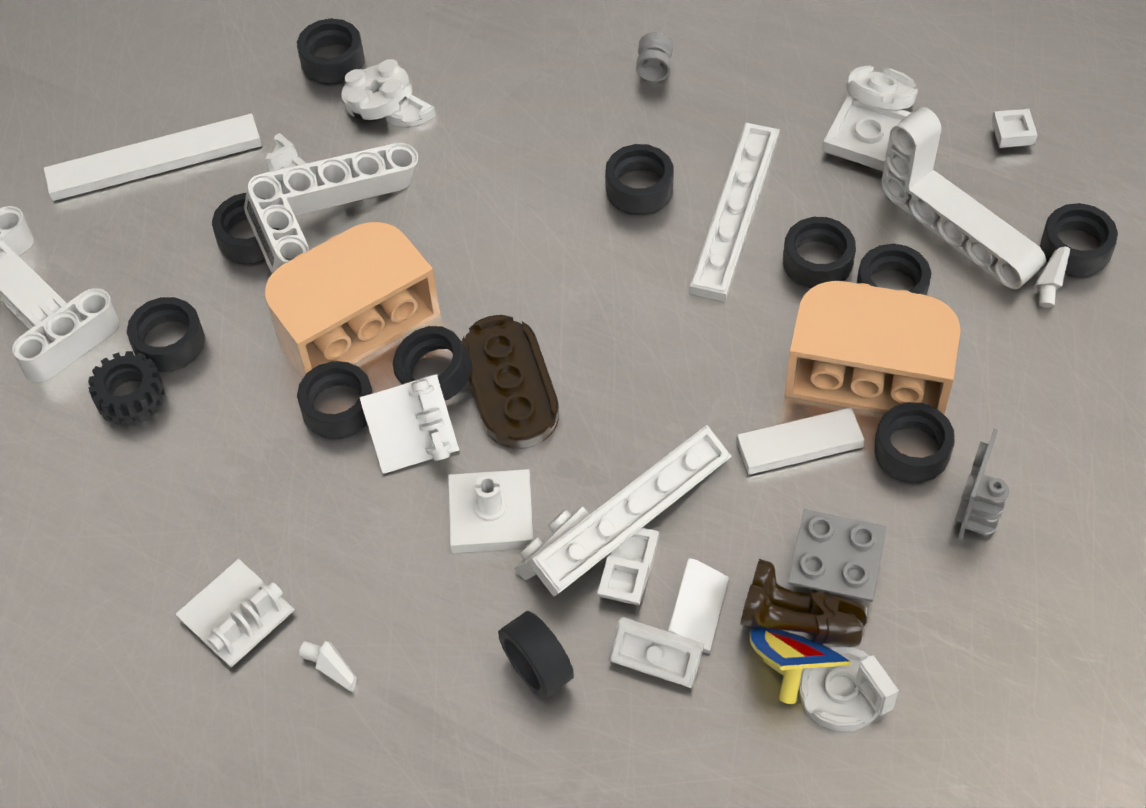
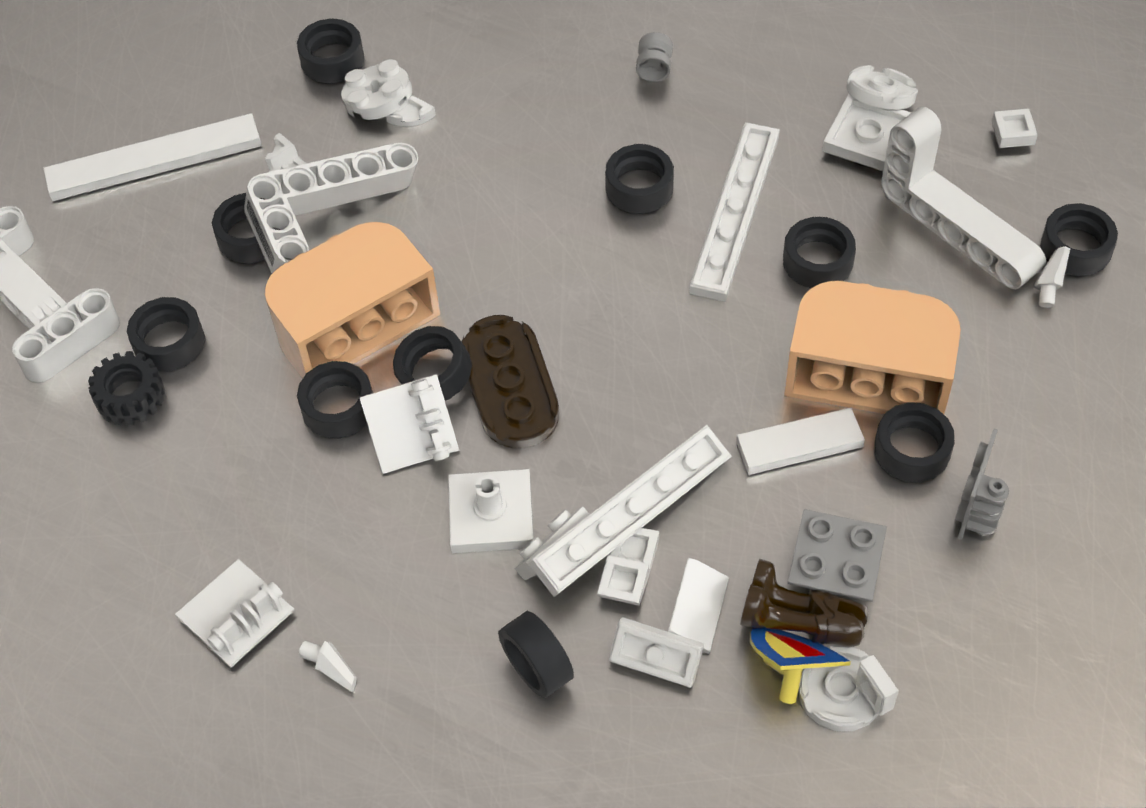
(897, 258): black tyre -> none

